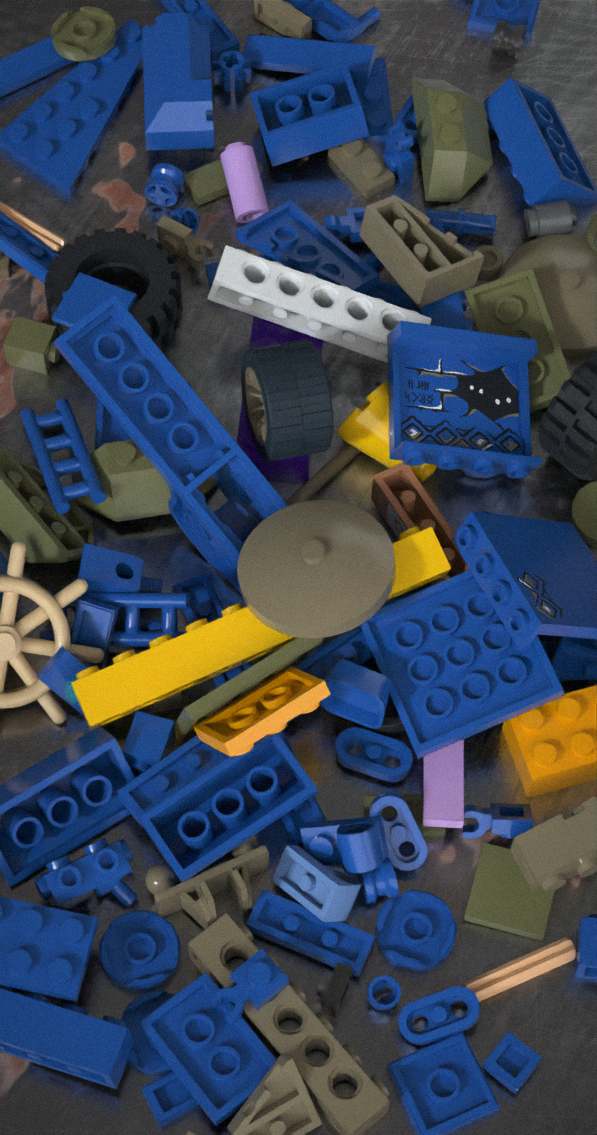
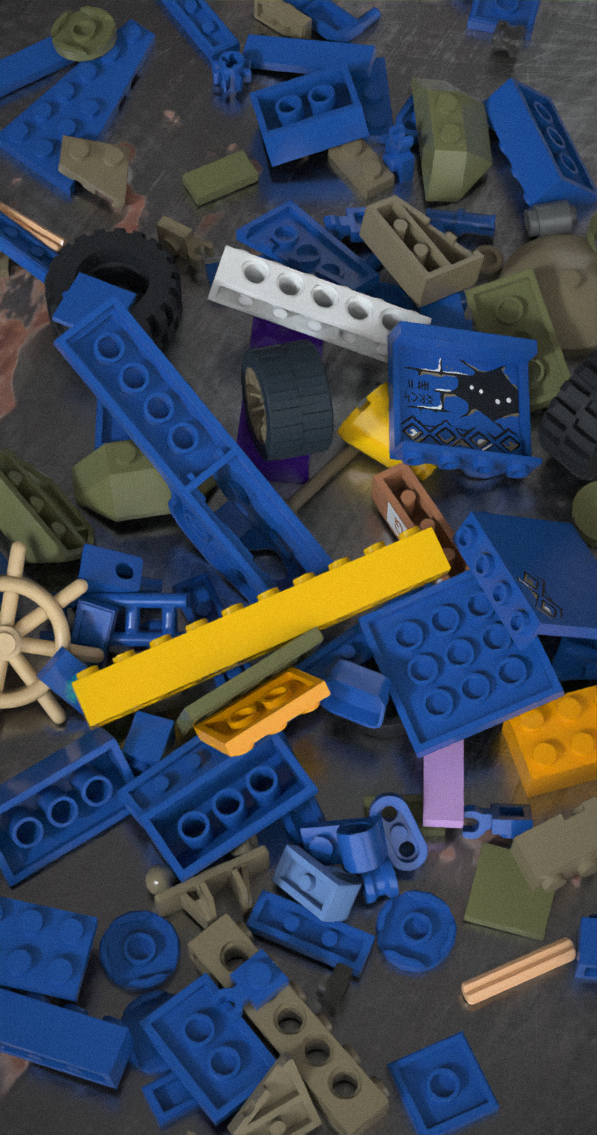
(31, 345): olive brick -> none
(52, 471): blue bar -> none
(96, 166): none -> dark tan wing
(96, 870): blue brick -> none
(164, 184): blue wheel -> none
(177, 83): blue brick -> none
(187, 217): blue hinge -> none
(244, 182): lavender brick -> none
(316, 569): dark tan dish -> none
(375, 753): blue plate -> none
(387, 1001): blue hinge -> none
(438, 1011): blue plate -> none
(512, 1062): blue plate -> none

